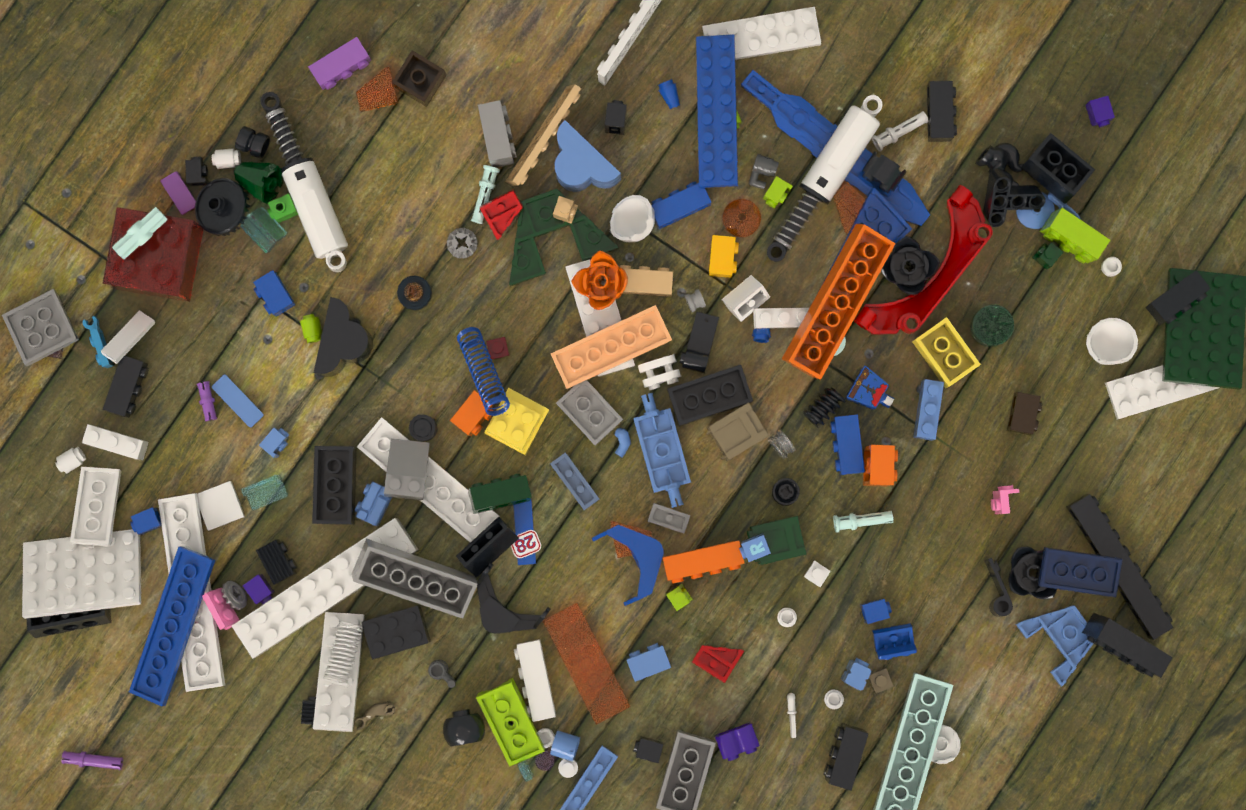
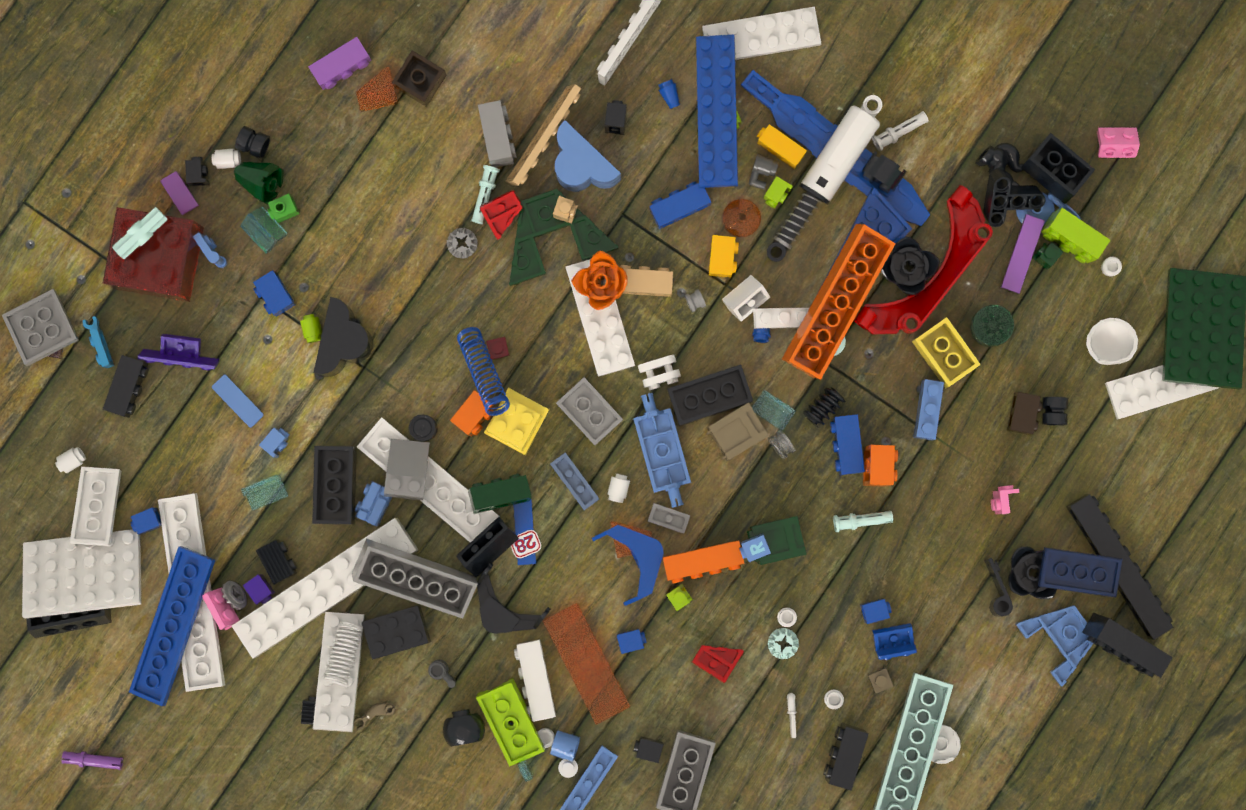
(115, 442): white brick -> none
(127, 337): white tile -> none
(179, 351): none -> dark purple bracket
(207, 401): medium lavender pin -> none
(208, 247): none -> medium blue plate
(220, 505): white tile -> none
(221, 206): black wheel -> none
(307, 190): white piece -> none
(419, 298): black wheel -> none
(544, 760): tile -> none
(611, 347): light nougat plate -> none
(618, 488): none -> white brick
(624, 440): medium blue arm -> none
(631, 640): none -> blue brick
(632, 219): white cylinder -> none
(648, 662): medium blue brick -> none
(700, 342): black door -> none
(737, 741): dark purple brick -> none
(773, 410): none -> clear light blue panel
(775, 648): none -> light aqua gear
(781, 146): none -> yellow brick
(785, 491): black wheel -> none
(817, 573): white plate -> none
(848, 205): clear orange wing -> none
(856, 673): medium blue brick -> none
(869, 390): torso -> none
(941, 111): black brick -> none
(1022, 253): none -> medium lavender tile
(1055, 411): none -> black wheel
(1100, 111): dark purple brick -> none
(1118, 142): none -> bright pink bracket
(1178, 298): black brick -> none

